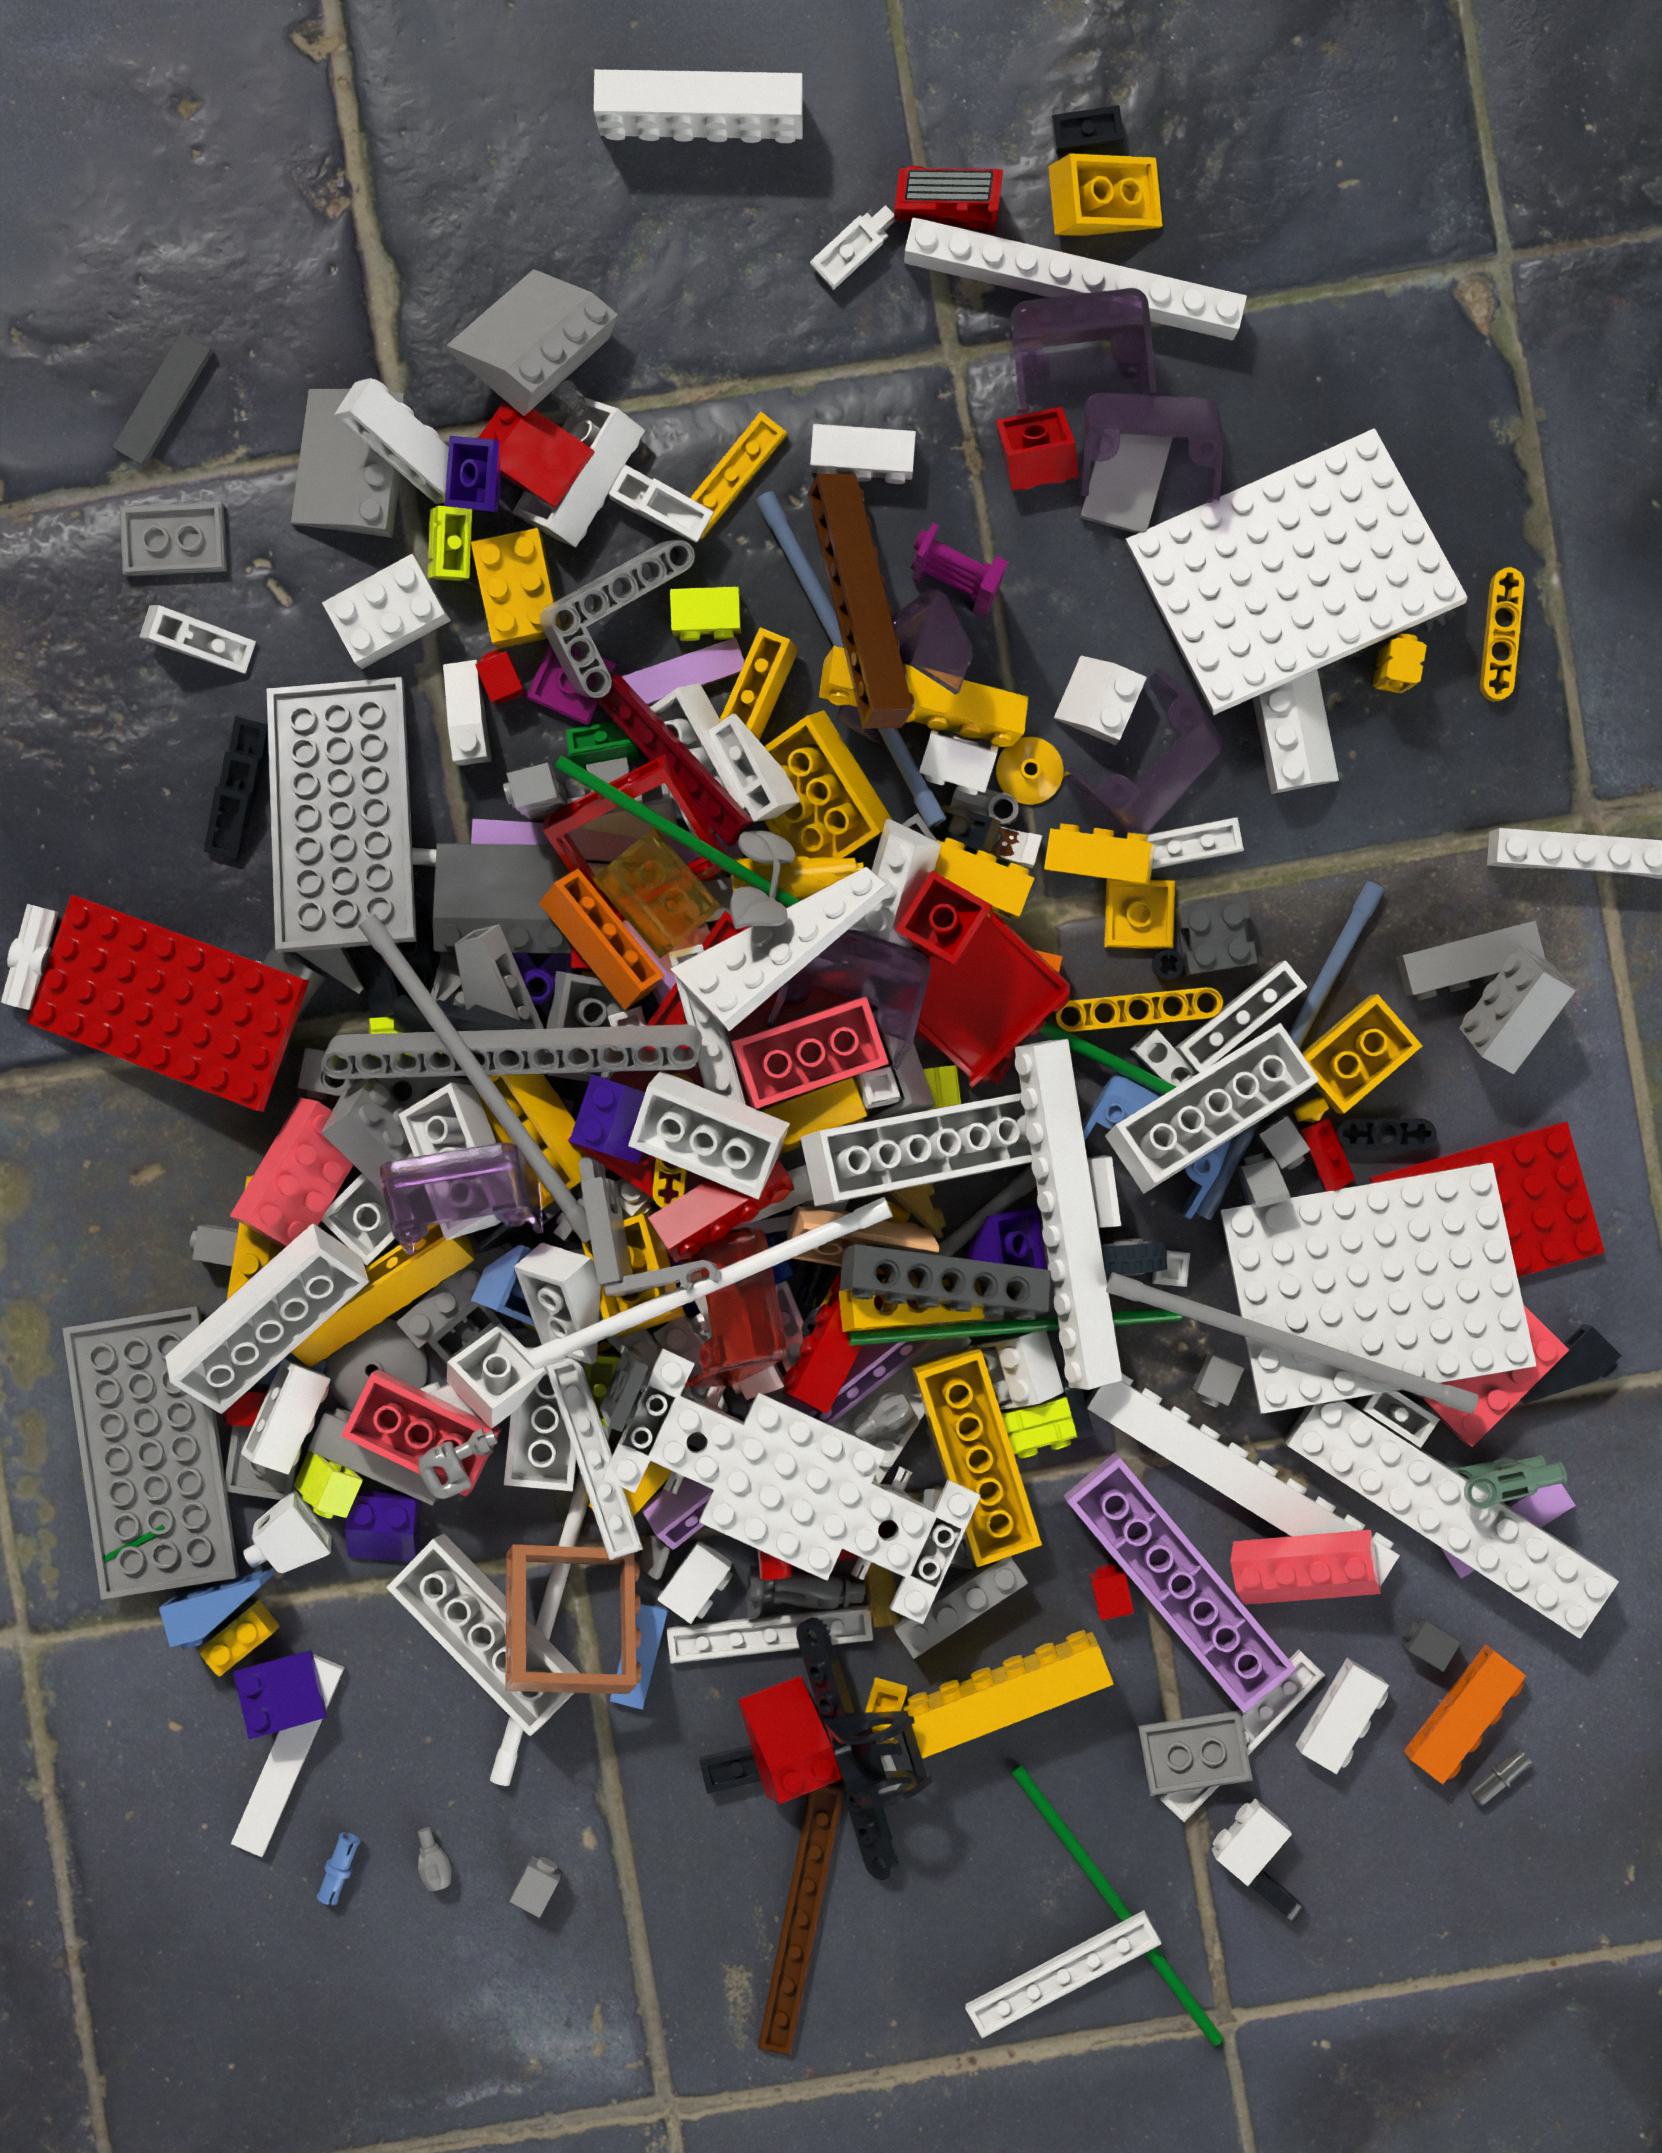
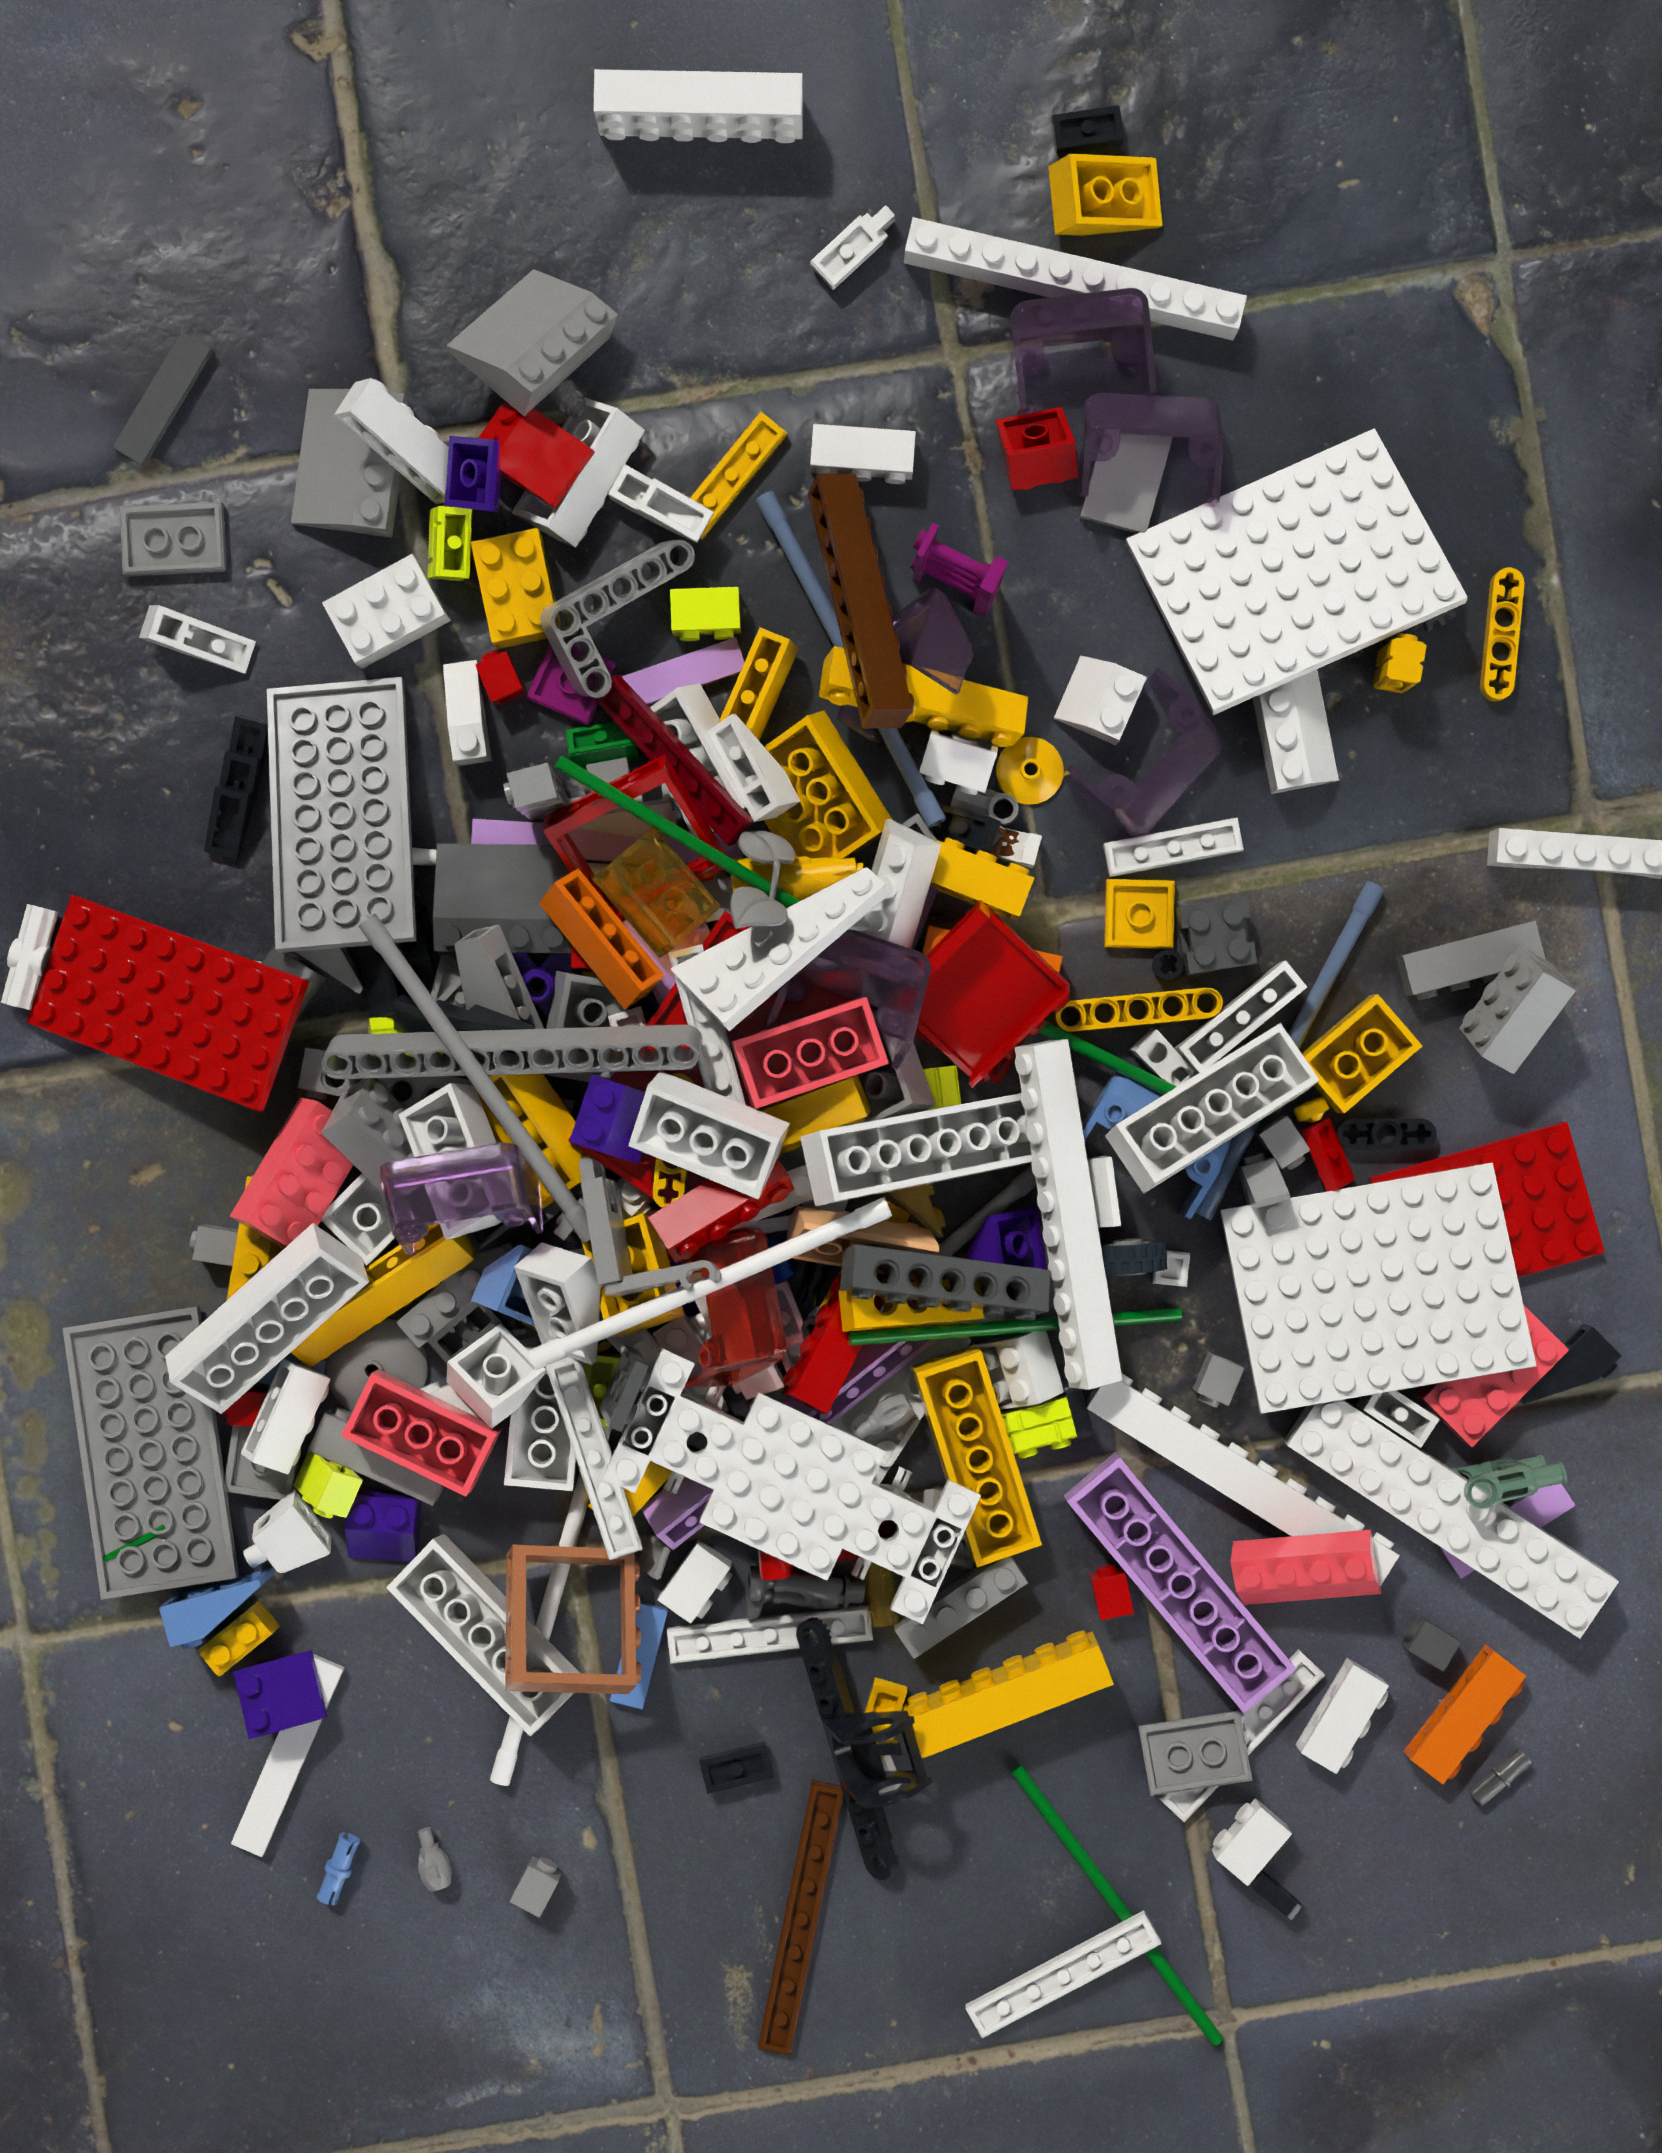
(450, 1458): light grey piece -> none
(788, 1740): red slope -> none
(878, 1087): white tile -> none
(942, 919): red slope -> none
(949, 196): wedge -> none
(1100, 854): yellow brick -> none
(1445, 1394): light grey piece -> none

